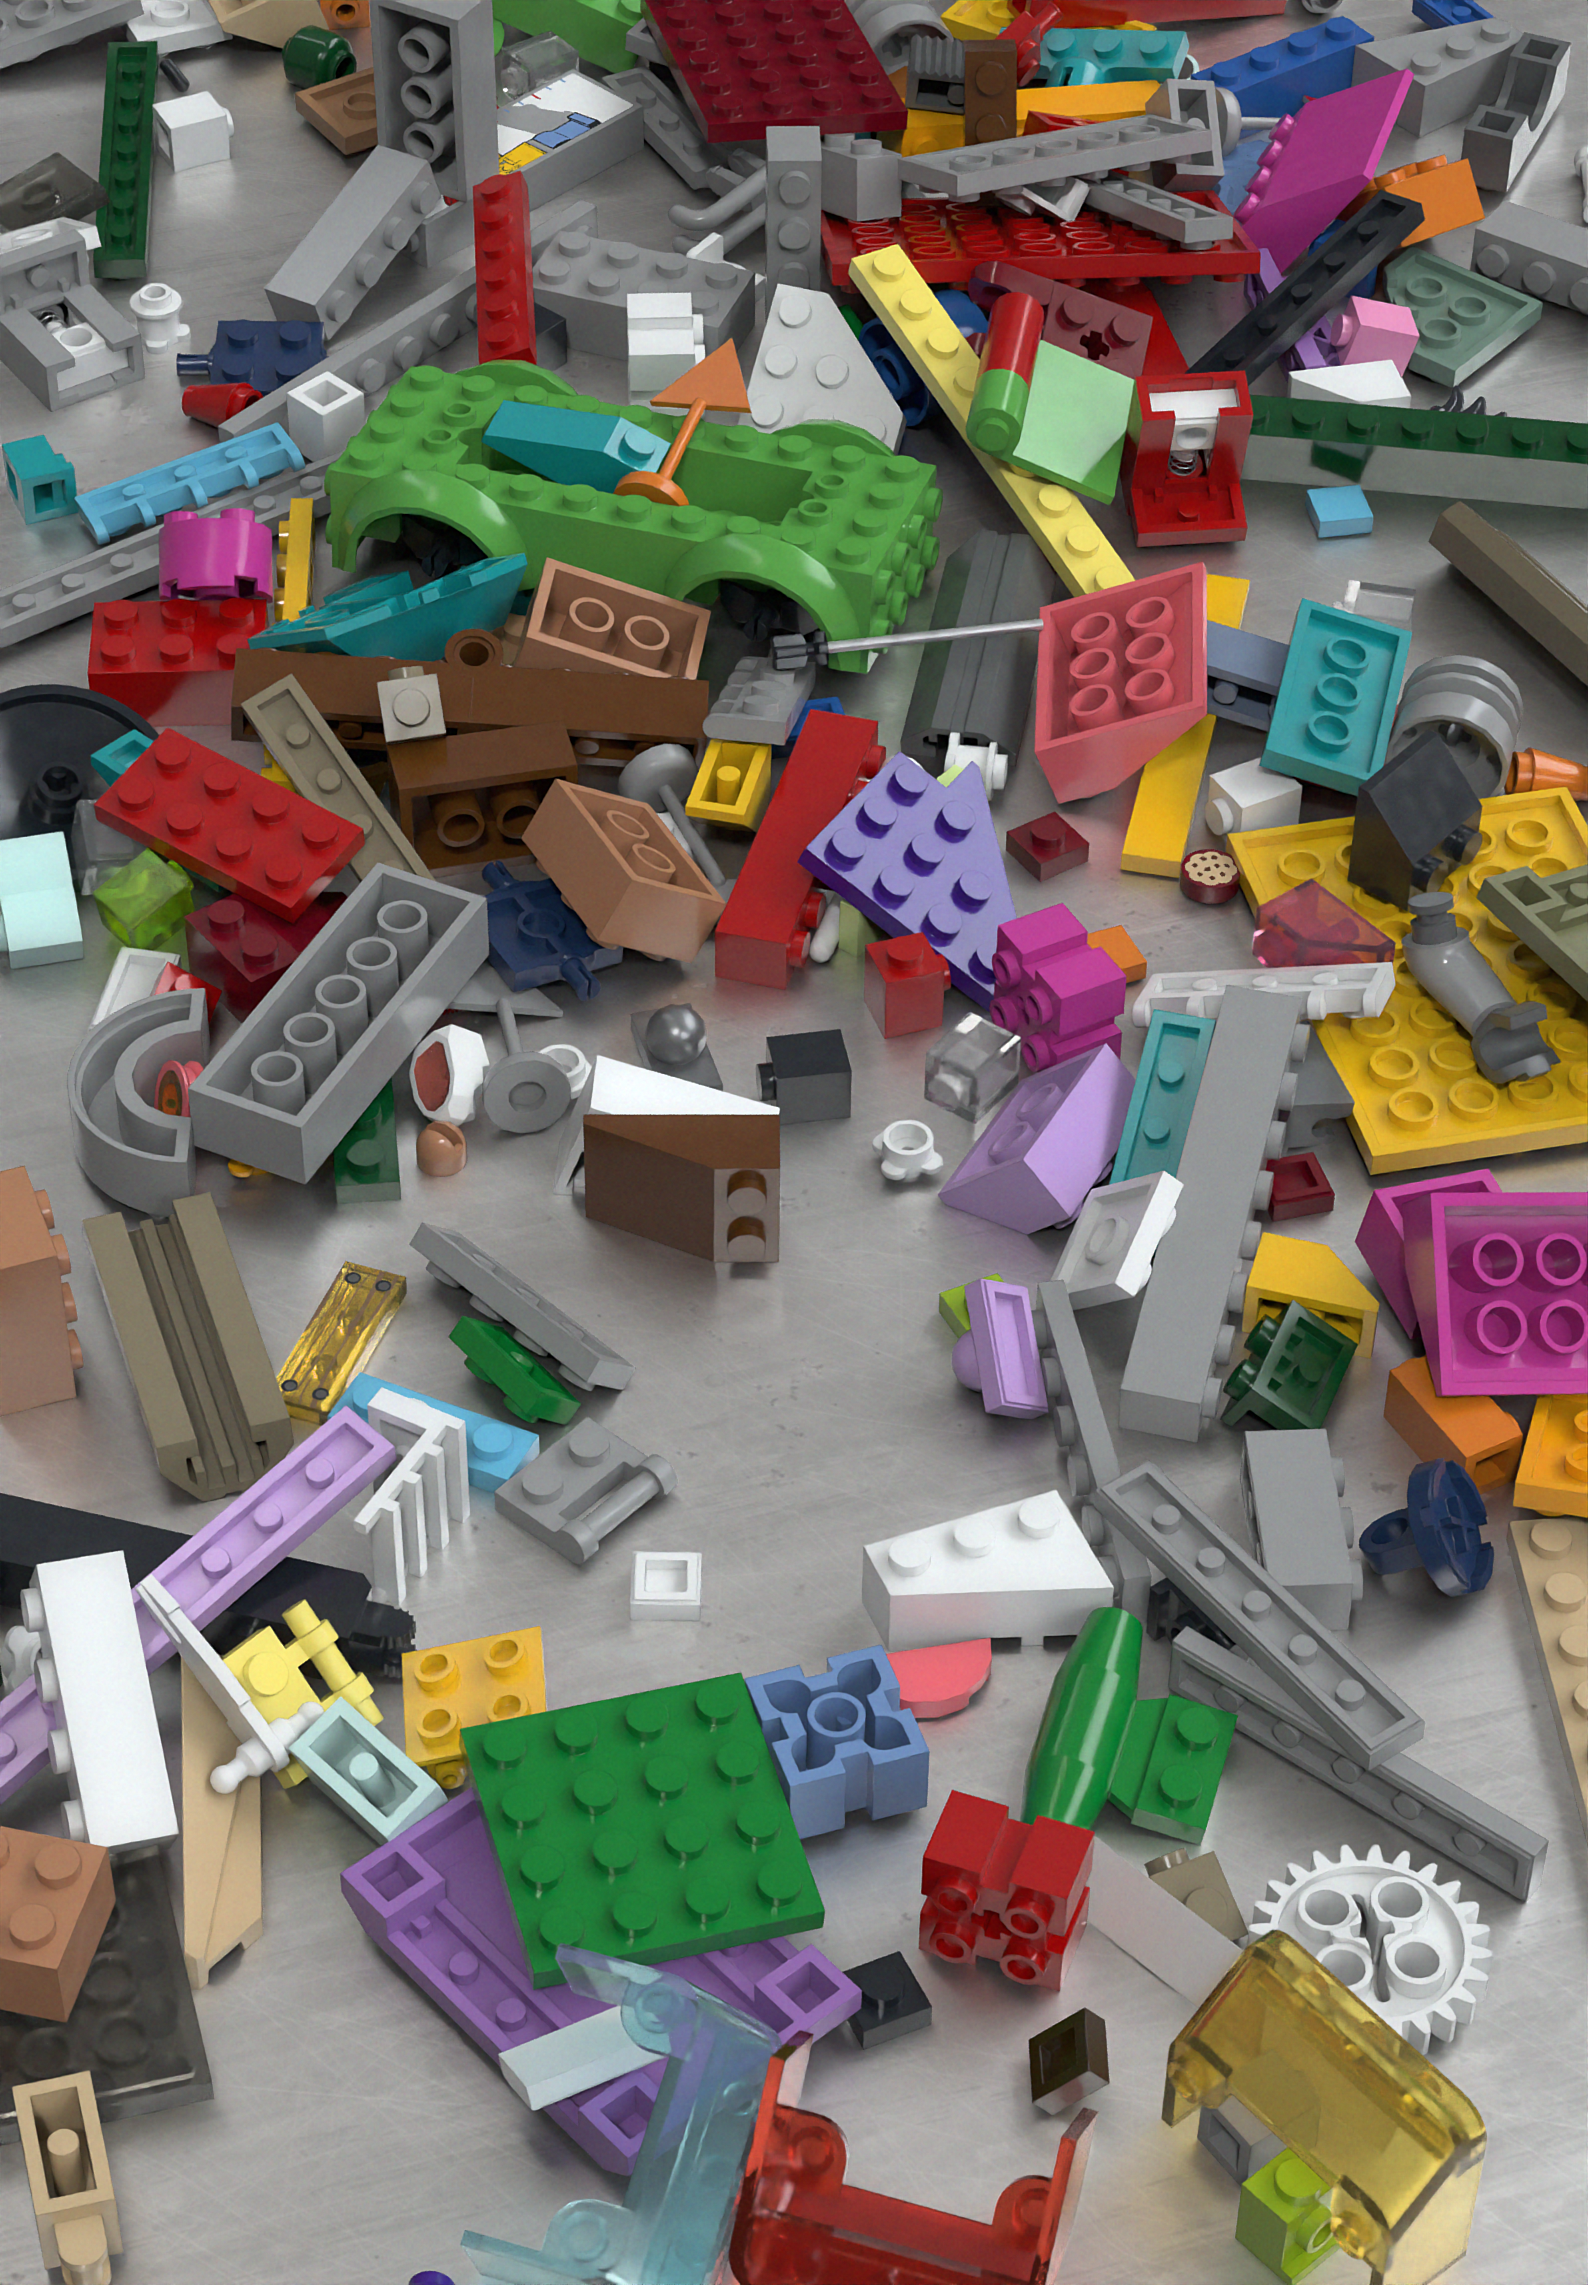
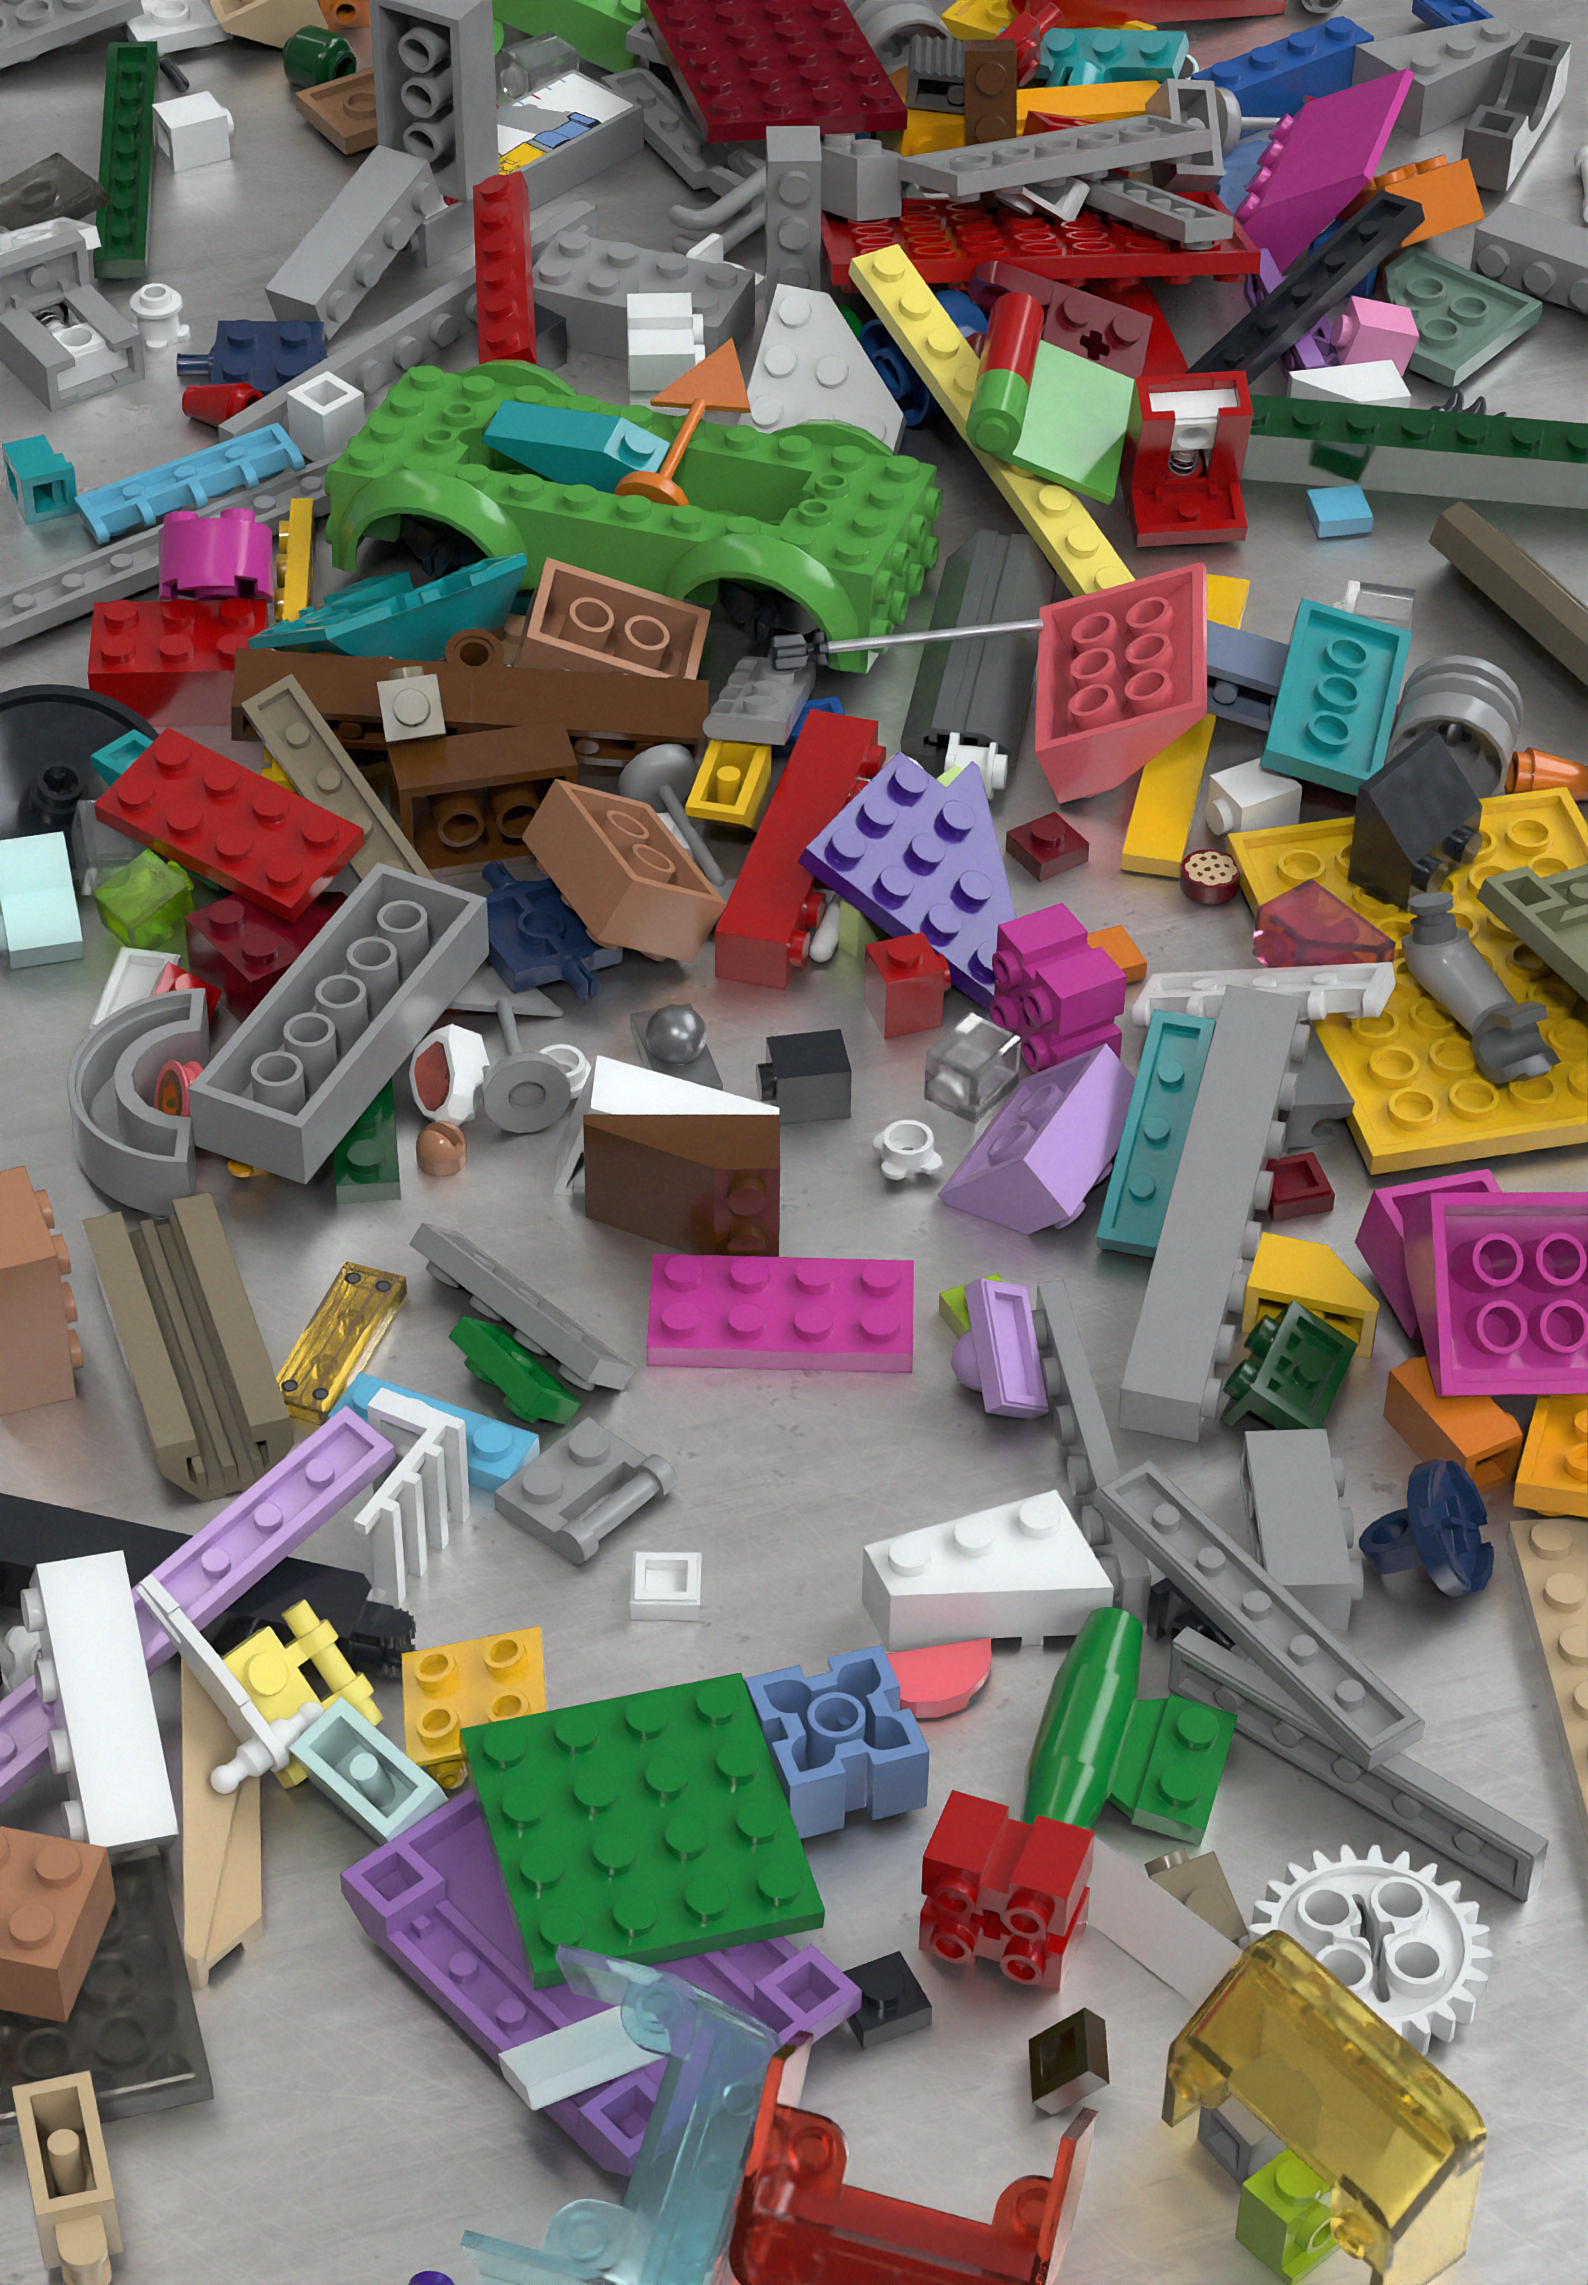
(781, 1313): none -> dark pink plate
(1116, 1239): white plate -> none

